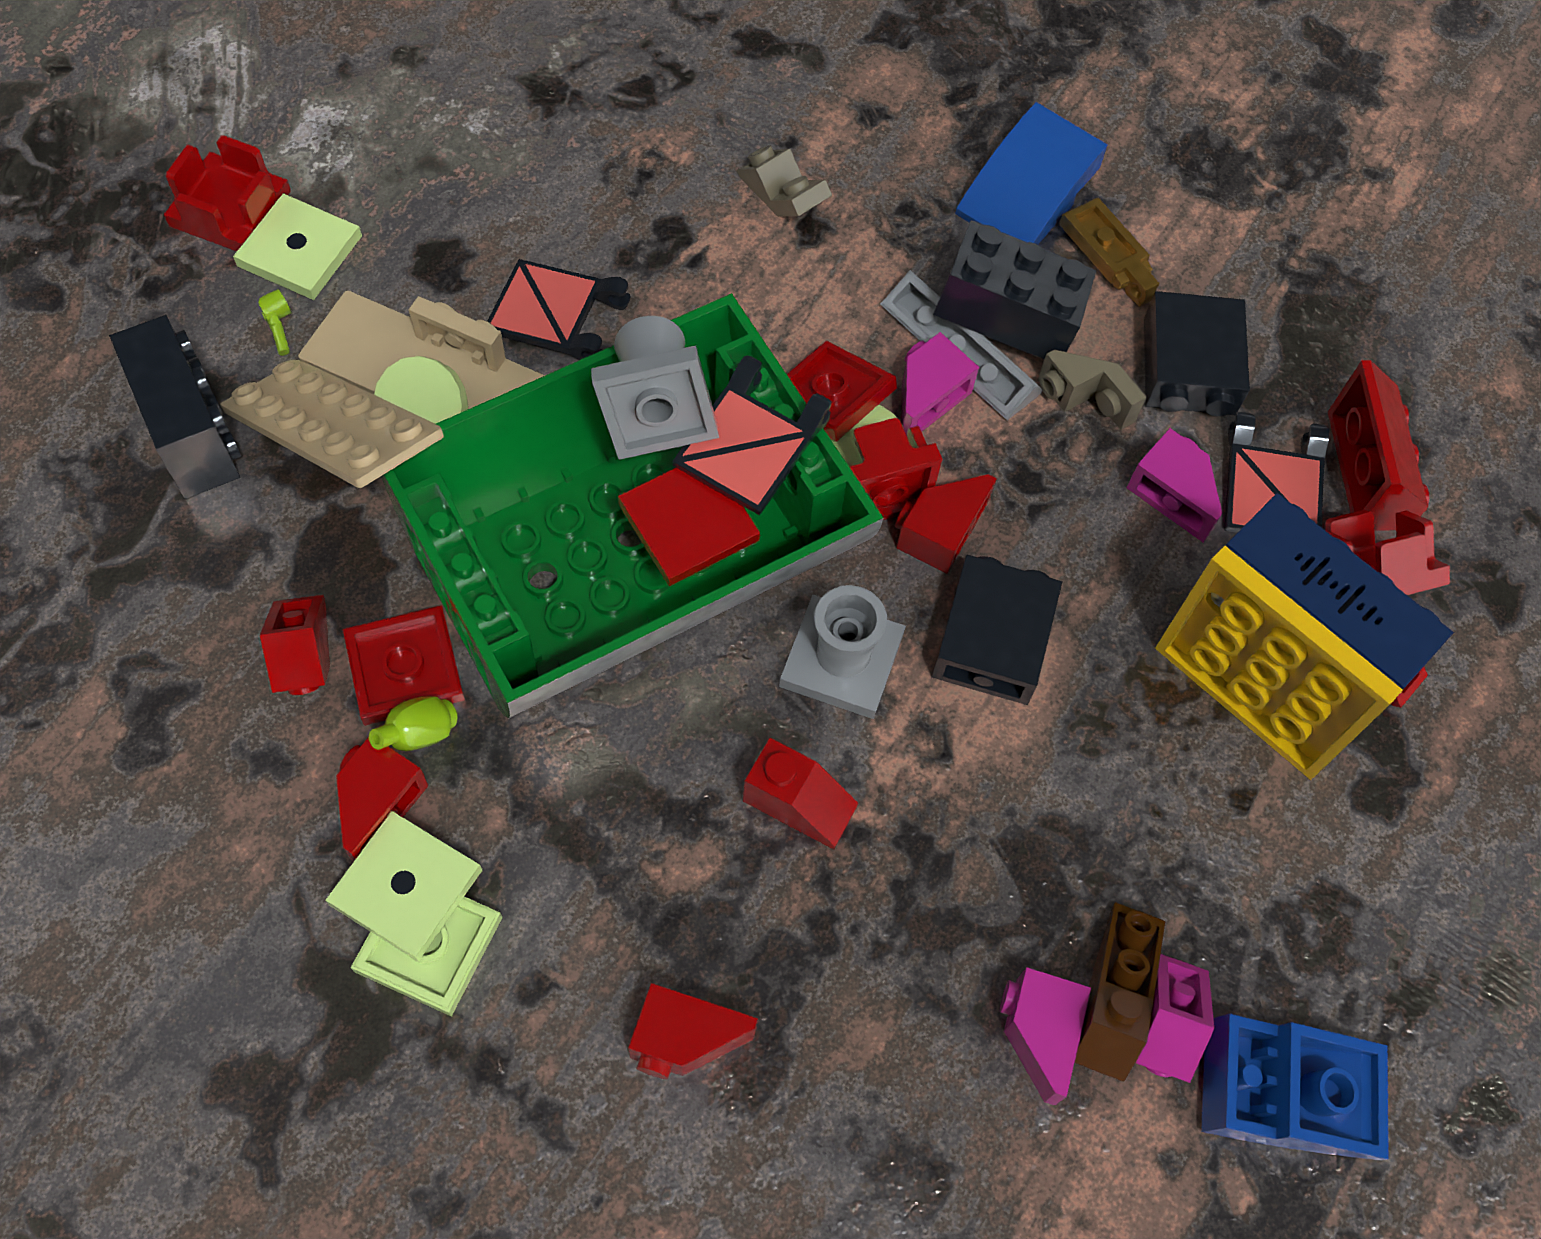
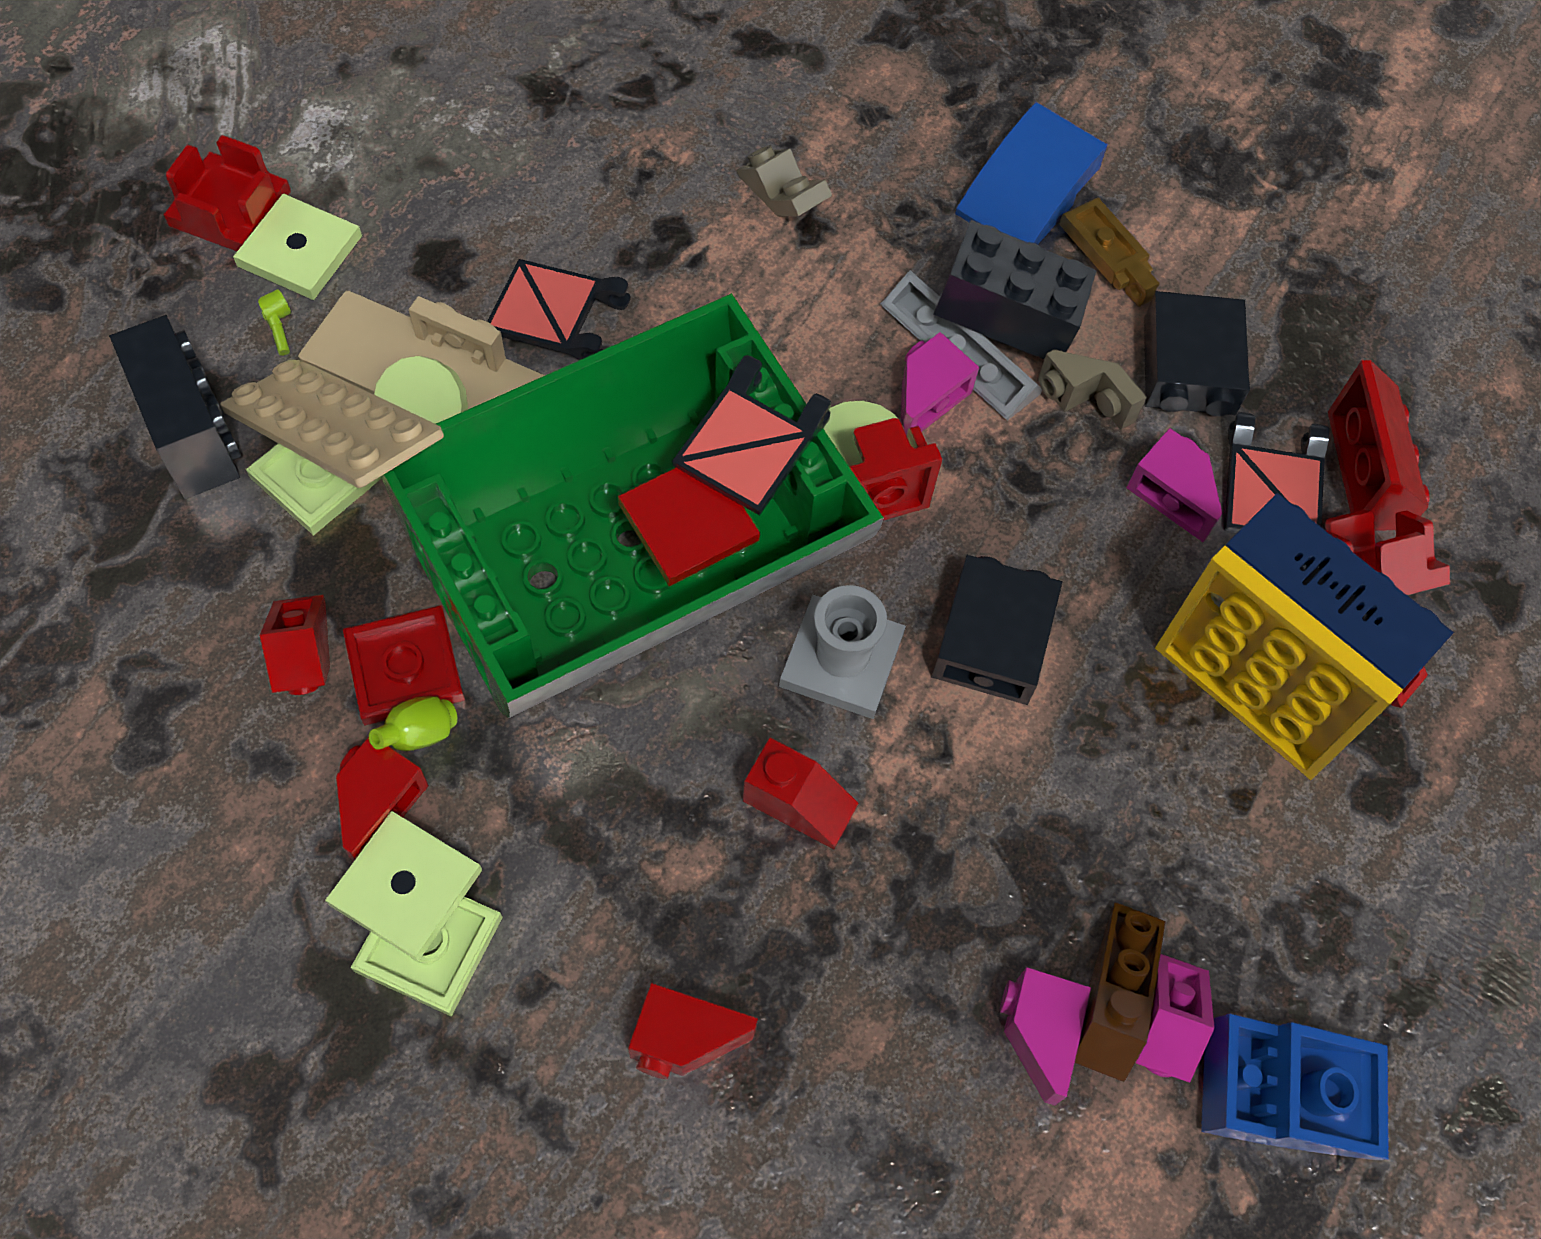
(303, 487): none -> yellowish green tile
(655, 391): light grey plant -> none
(846, 381): red tile -> none
(943, 520): red slope -> none

